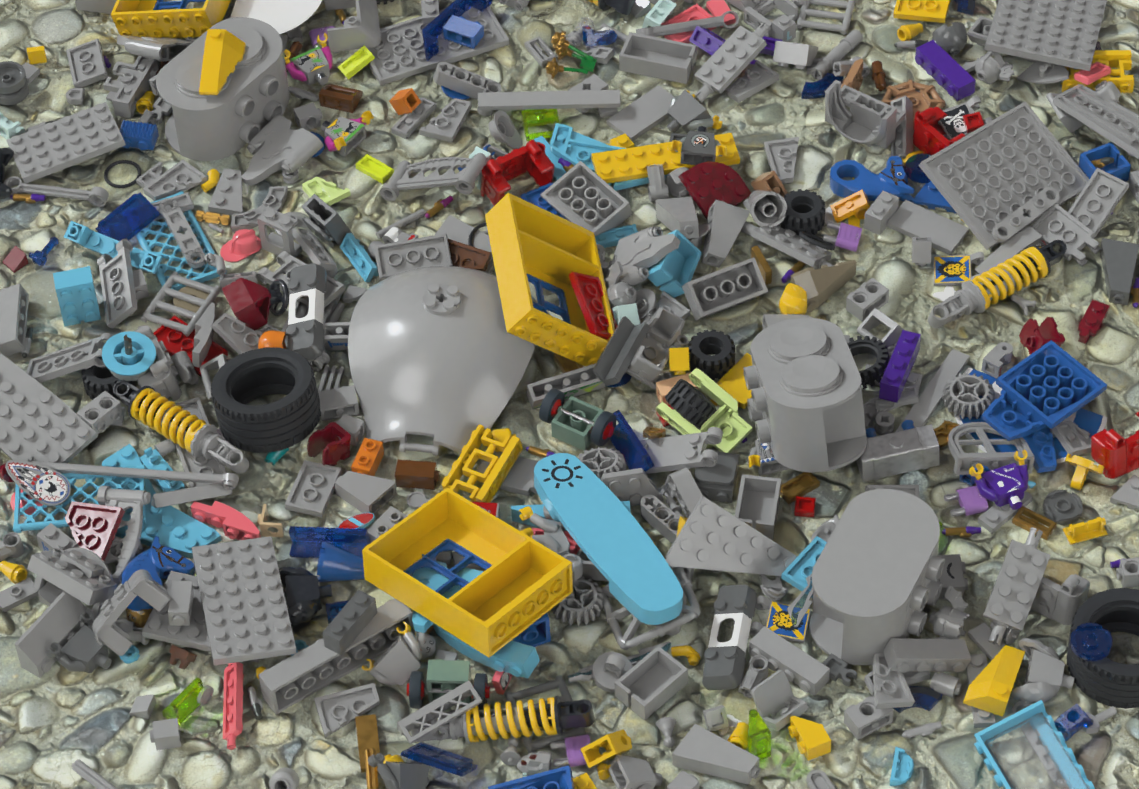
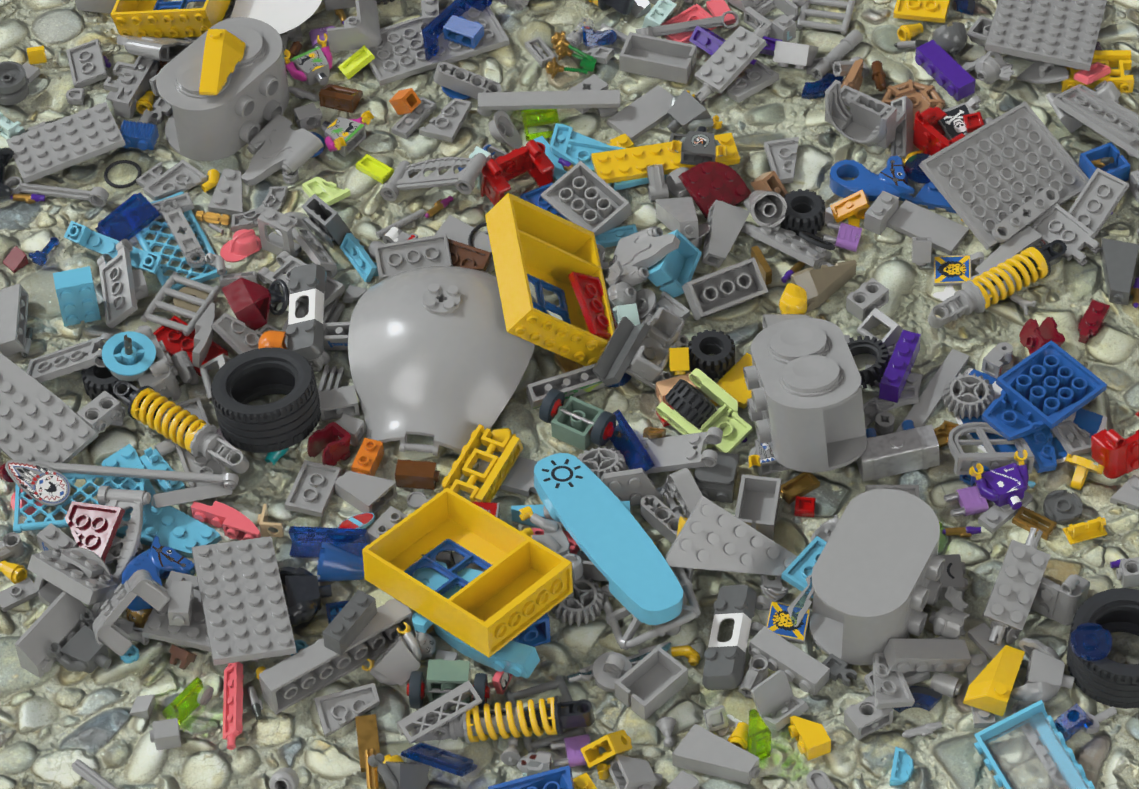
(539, 452): pearl gold piece -> none

